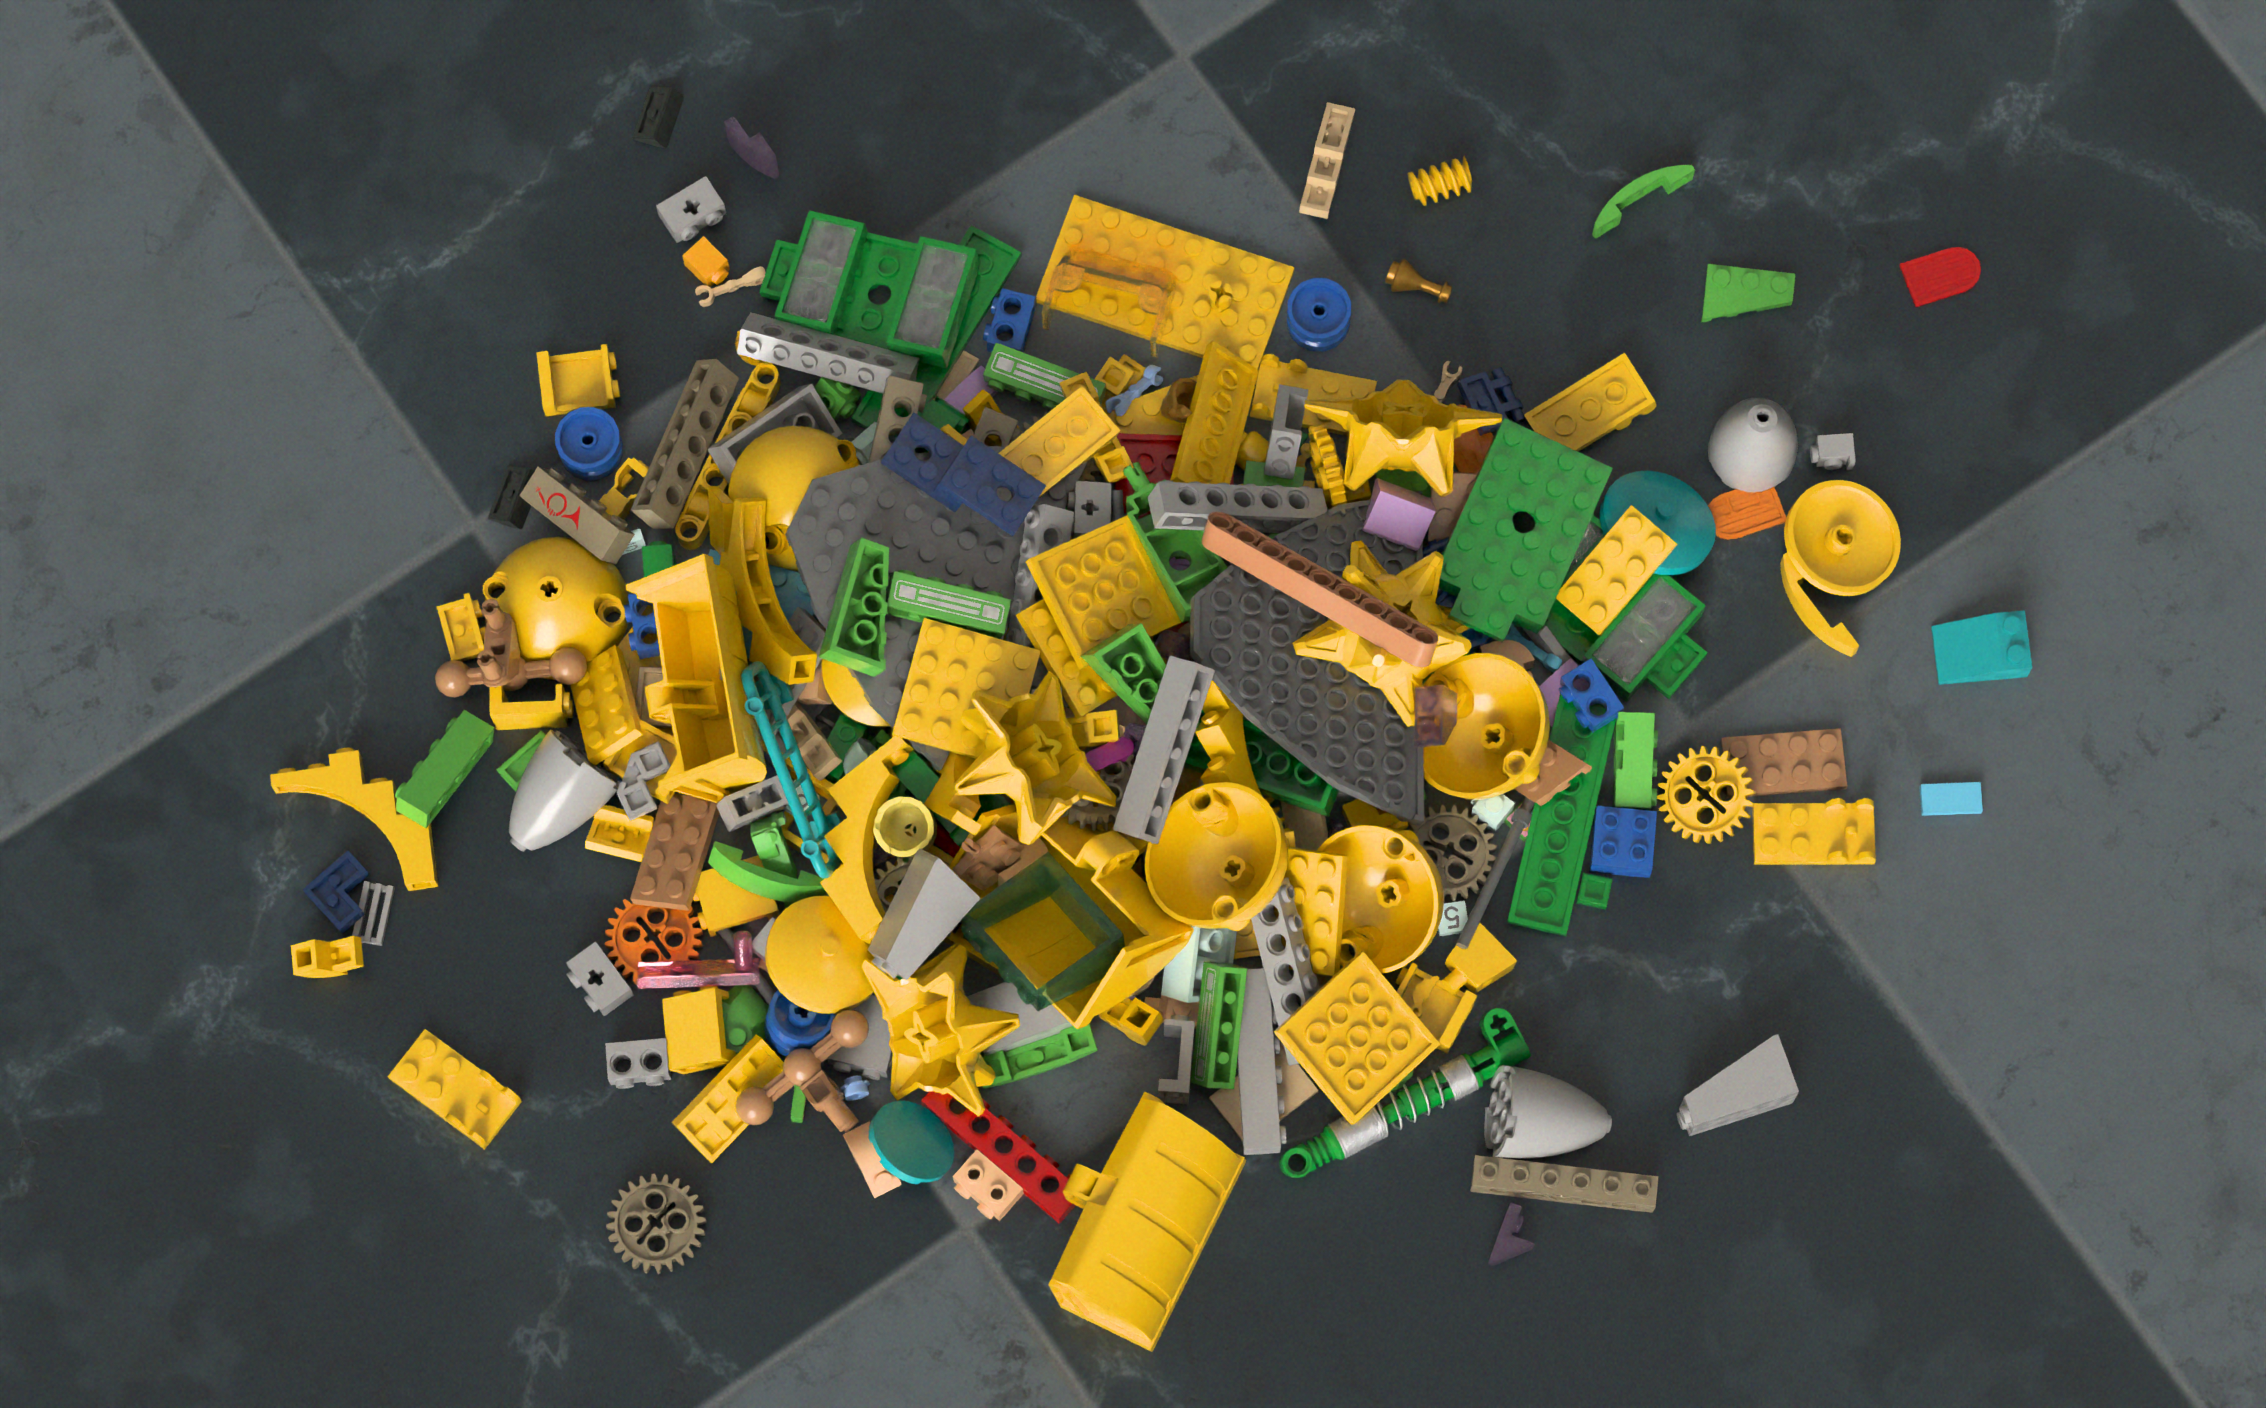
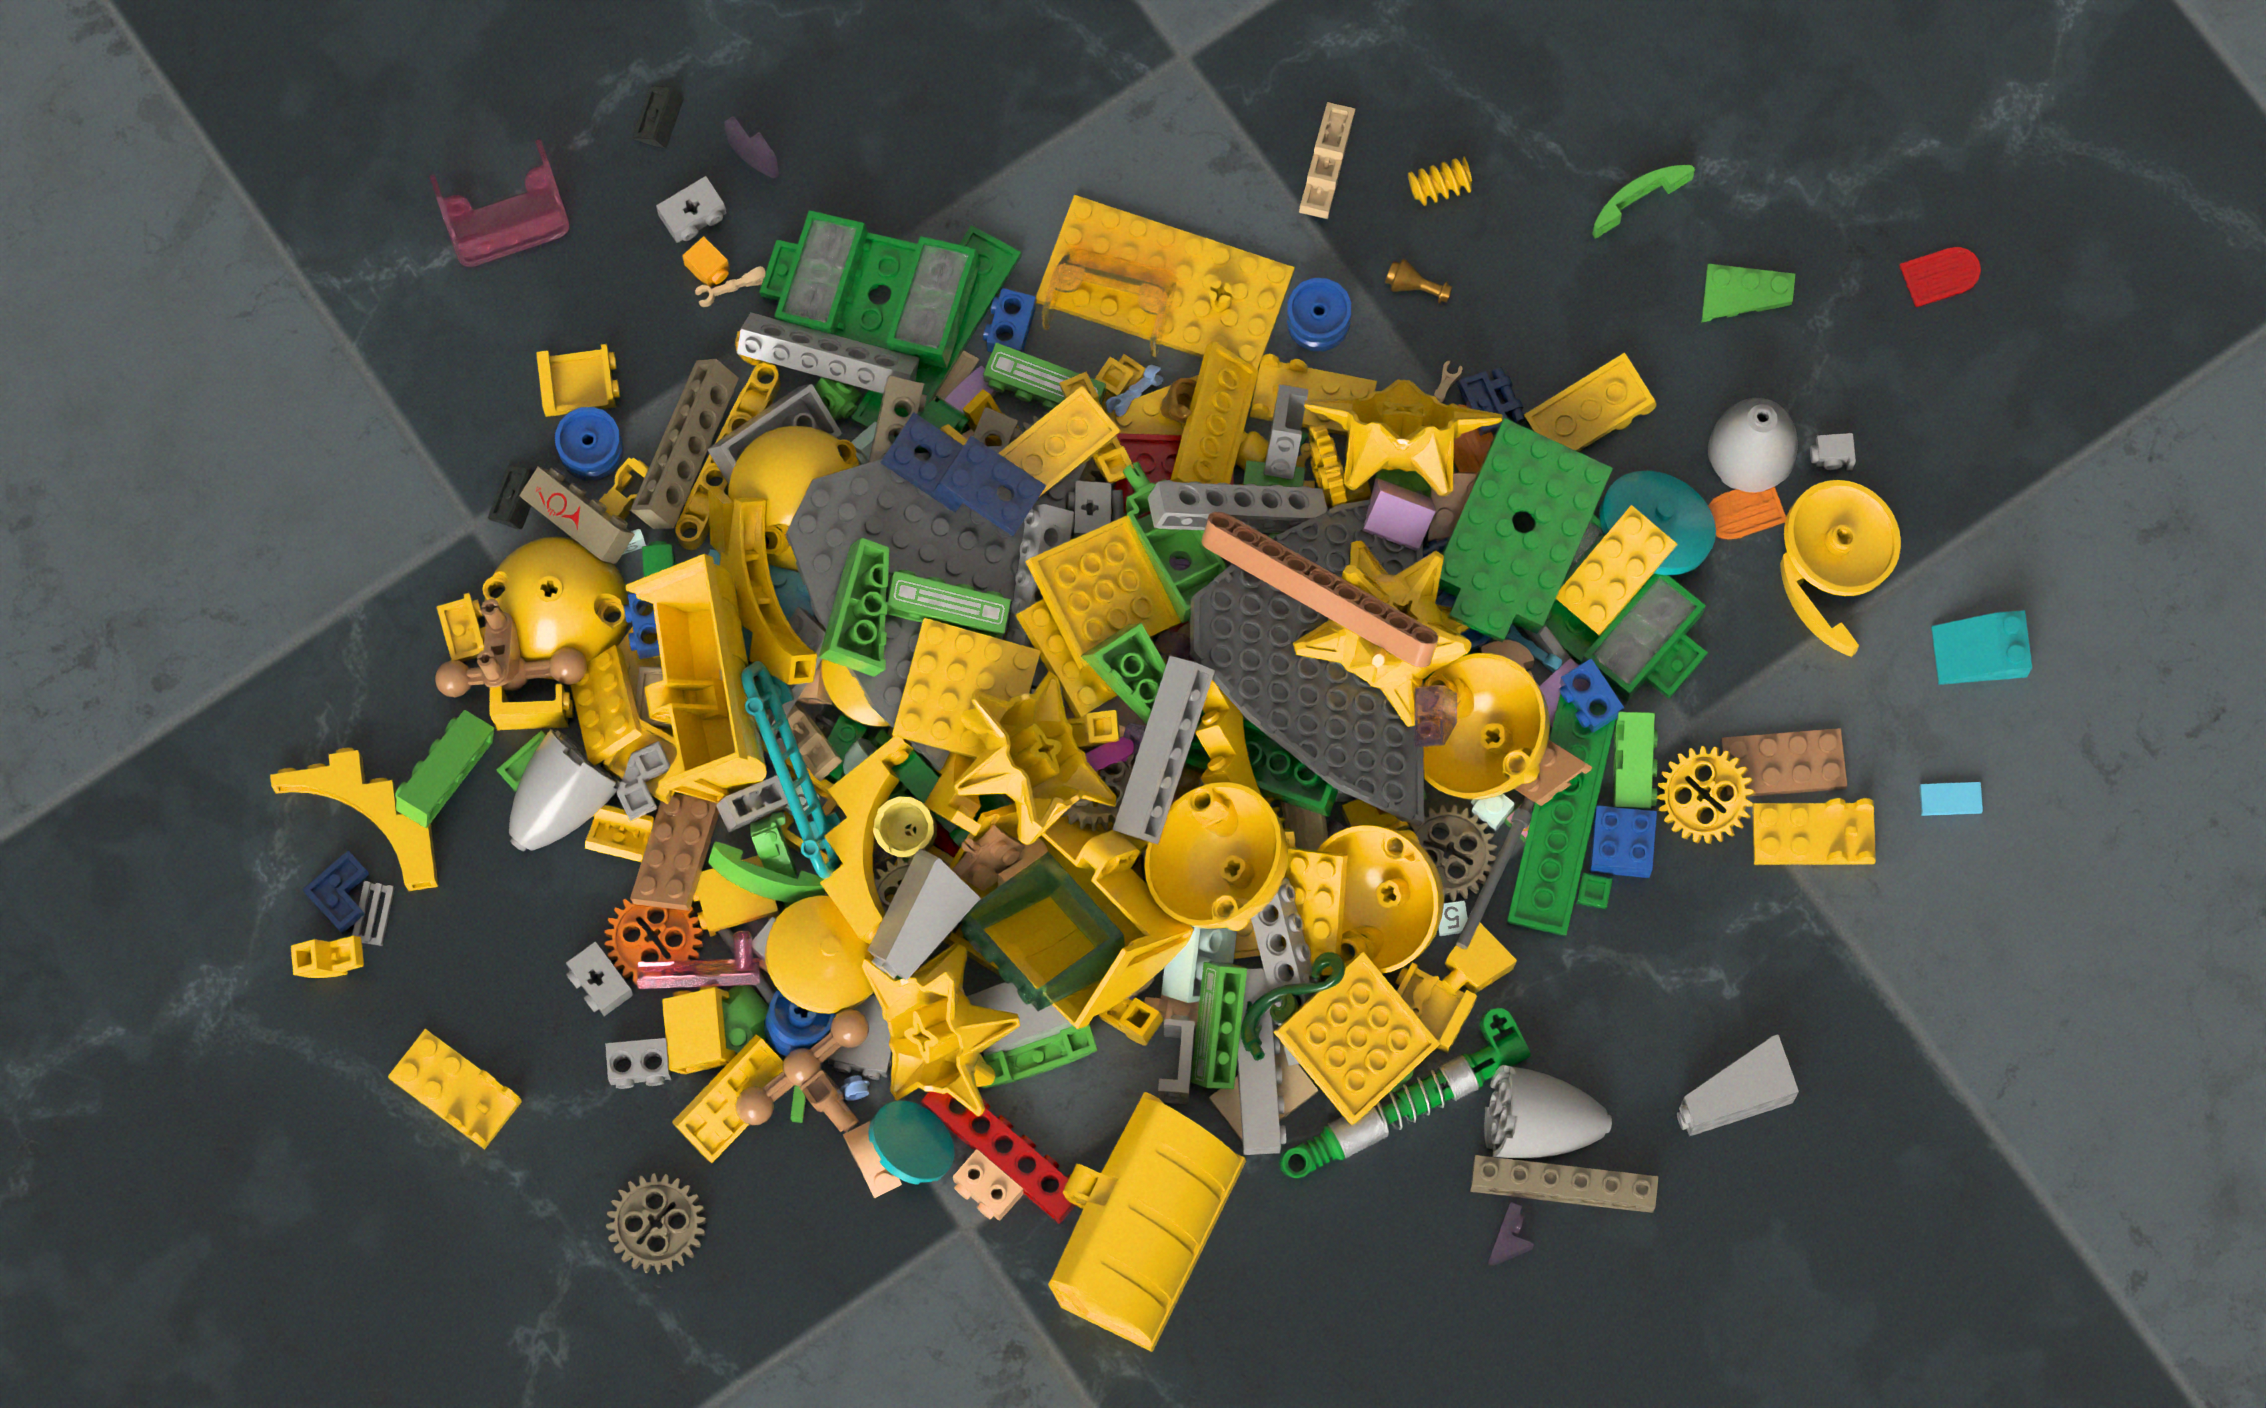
(508, 224): none -> clear pink windscreen
(1250, 1026): none -> dark green plant

